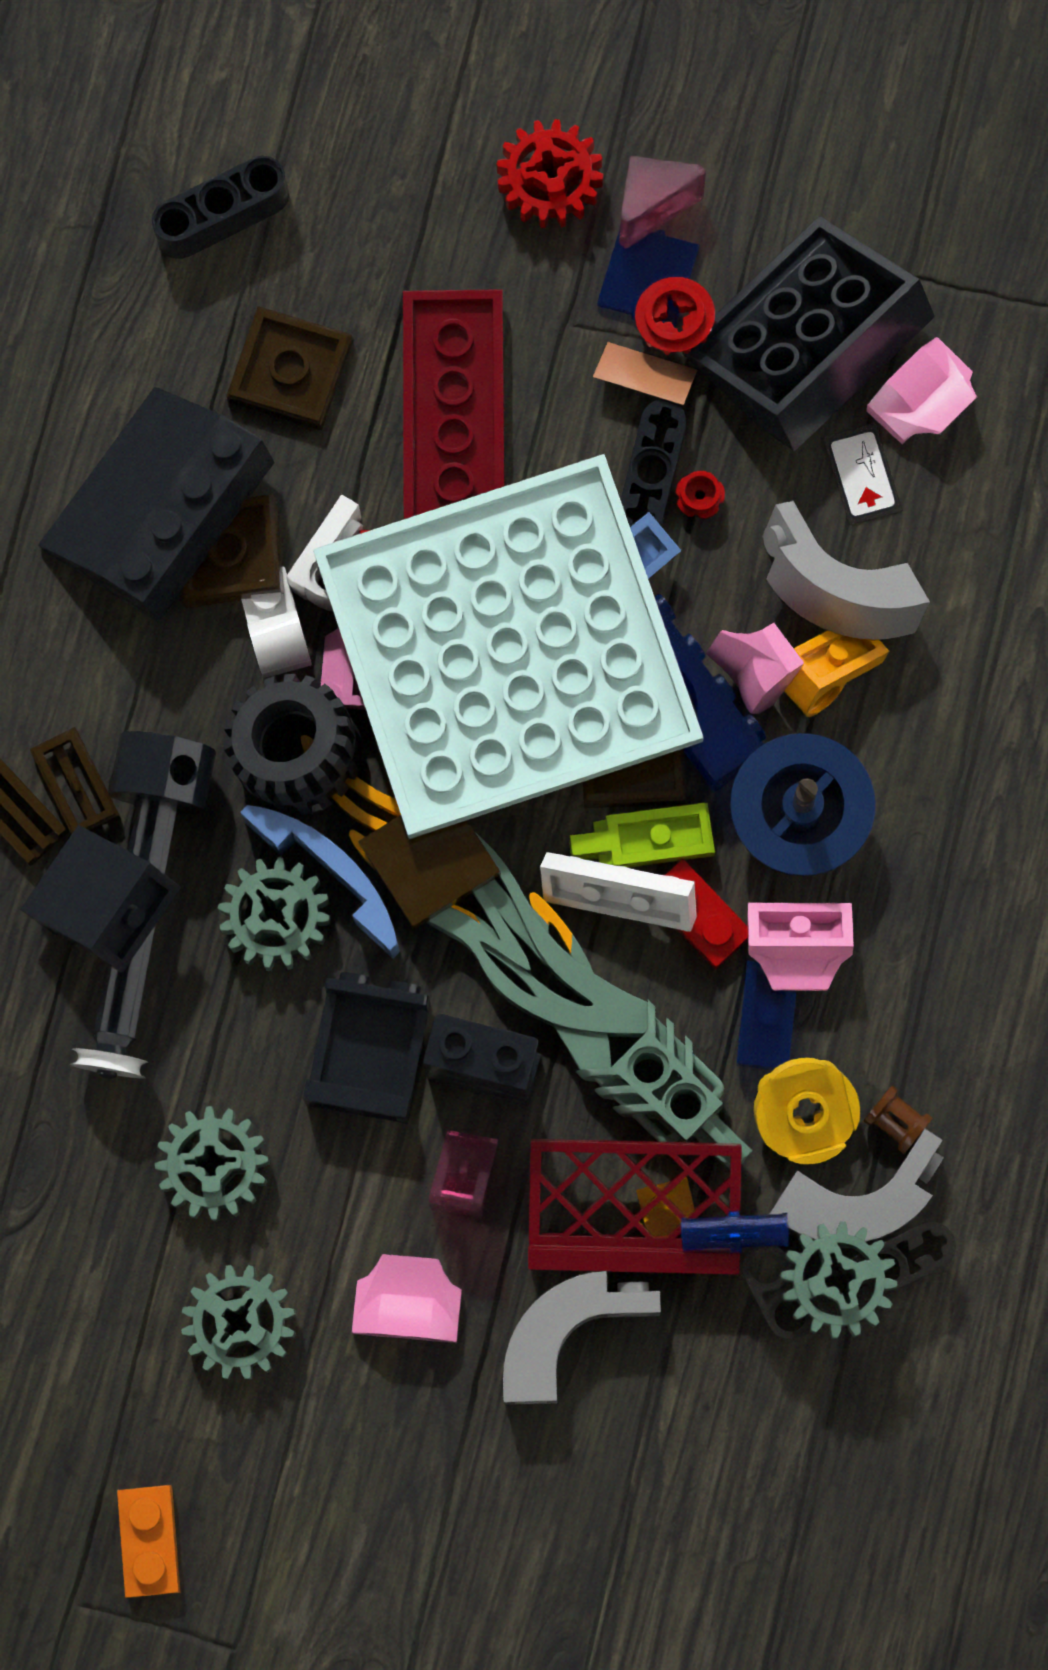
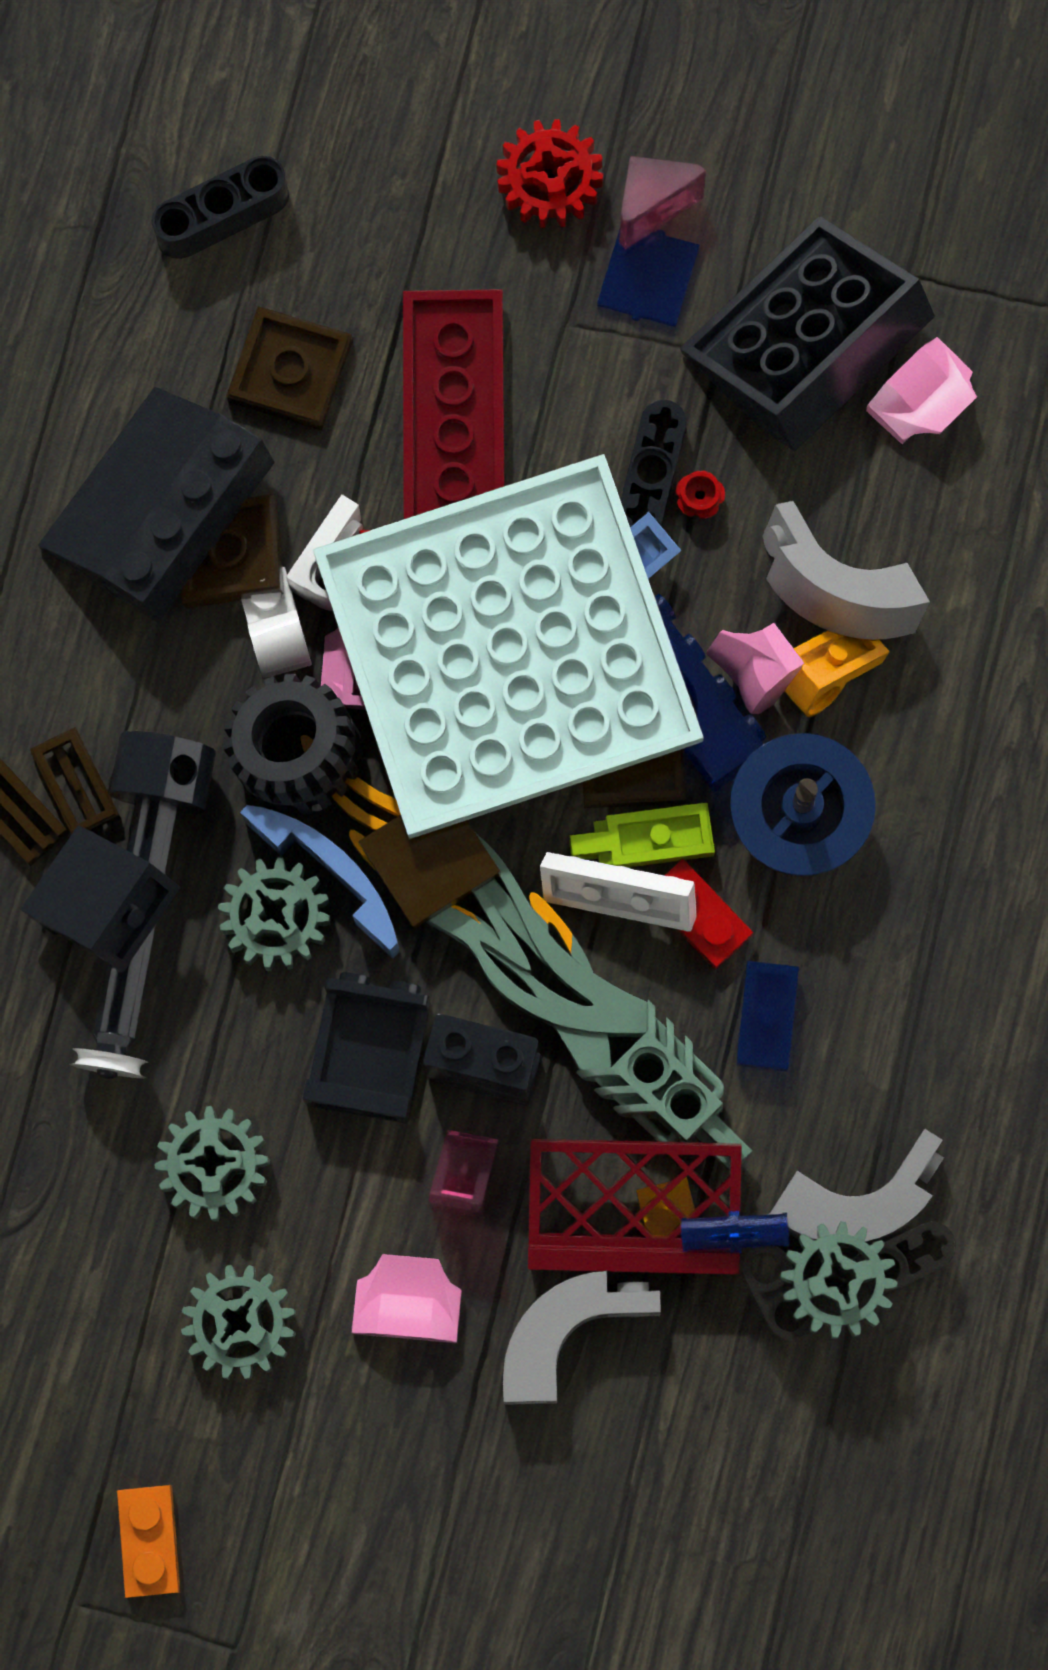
(645, 373): nougat sticker -> none
(687, 297): red gear -> none
(800, 942): bright pink slope -> none
(831, 1125): yellow plate -> none
(862, 473): white sticker -> none
(902, 1135): reddish brown bush -> none

